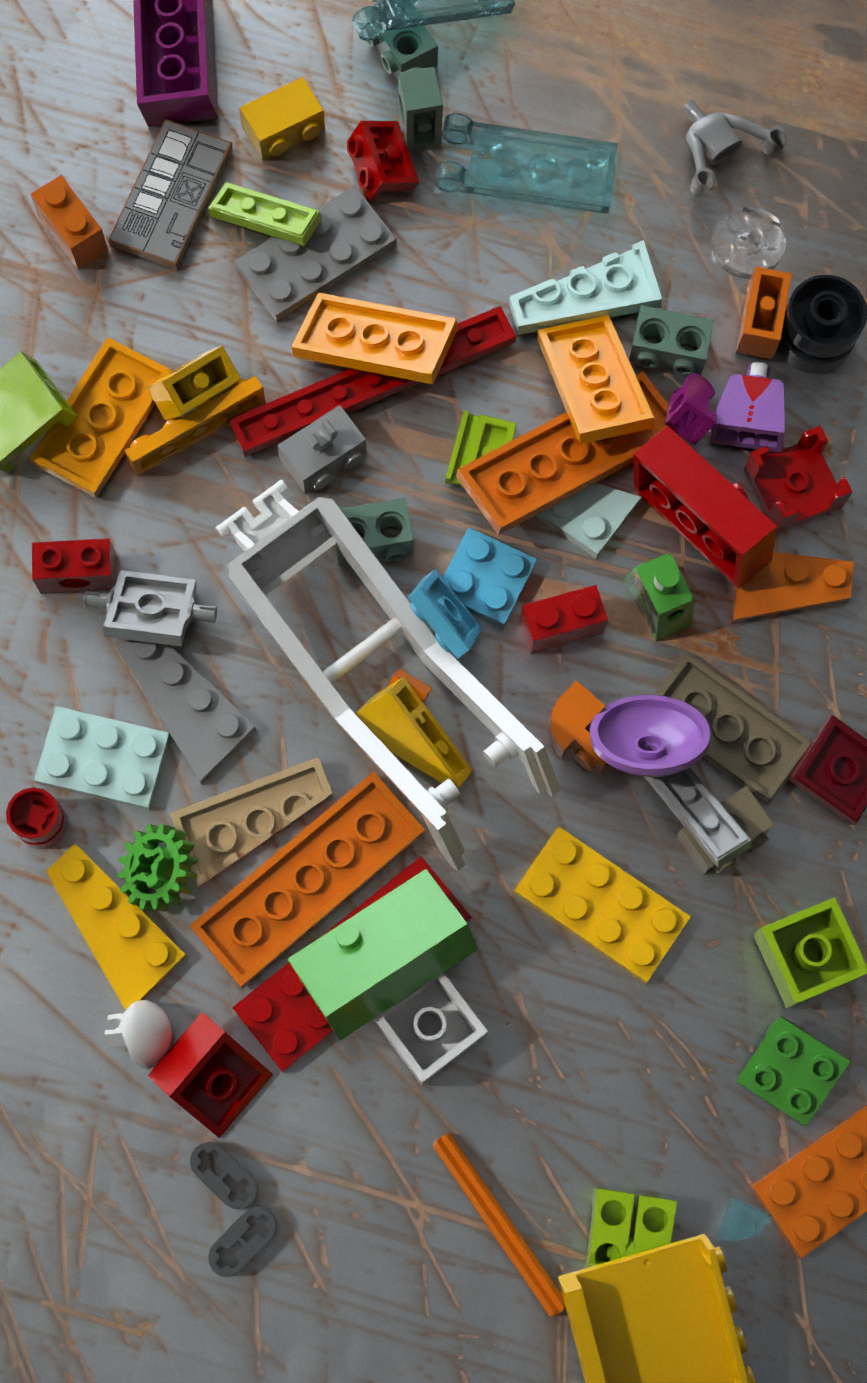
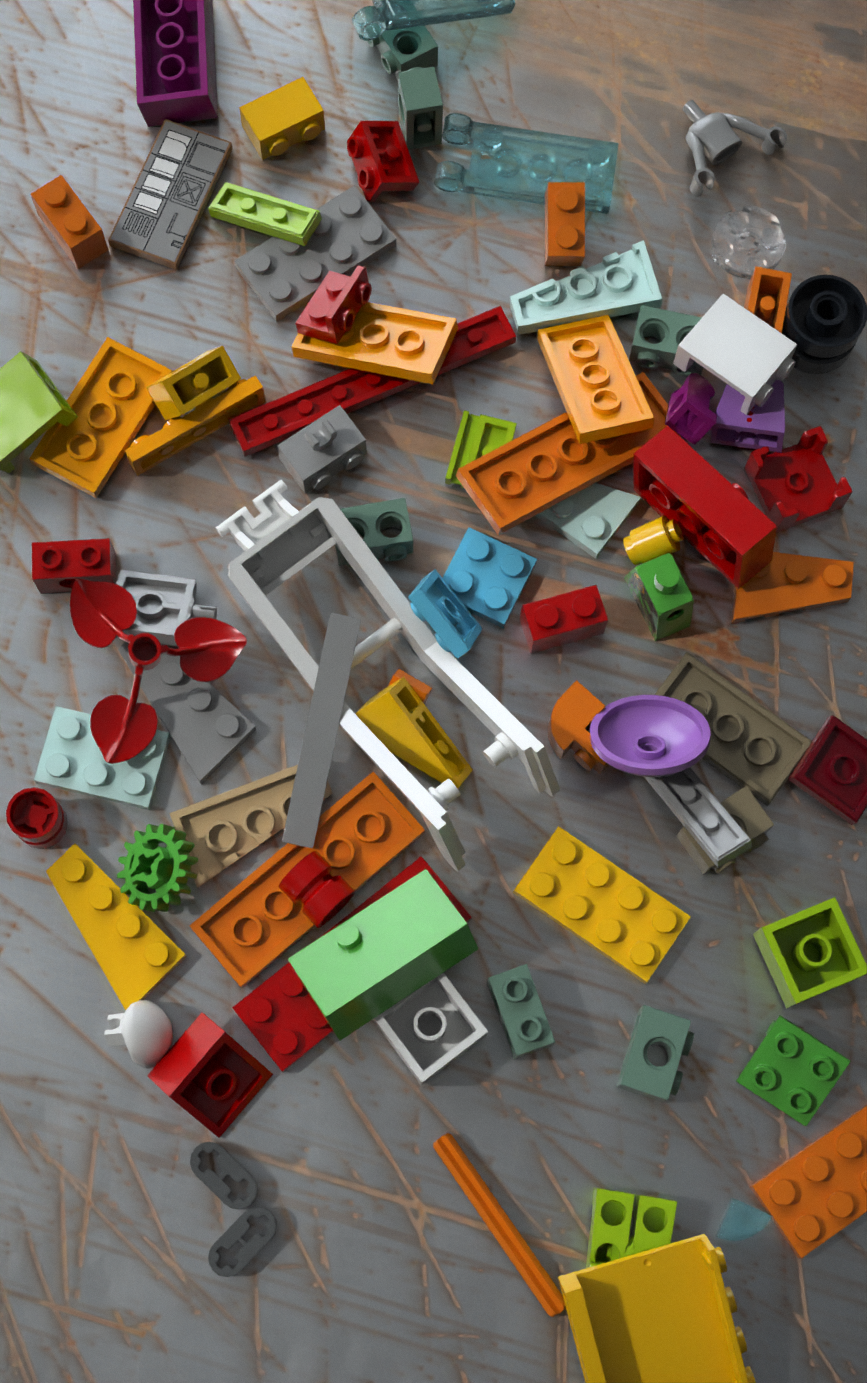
(204, 647): none -> red plant
(317, 889): none -> red wheel
(321, 730): none -> light grey sticker
(335, 305): none -> red bracket
(520, 1011): none -> sand green brick
(564, 223): none -> orange brick
(637, 1072): none -> sand green brick
(653, 540): none -> yellow brick
(738, 351): none -> white panel

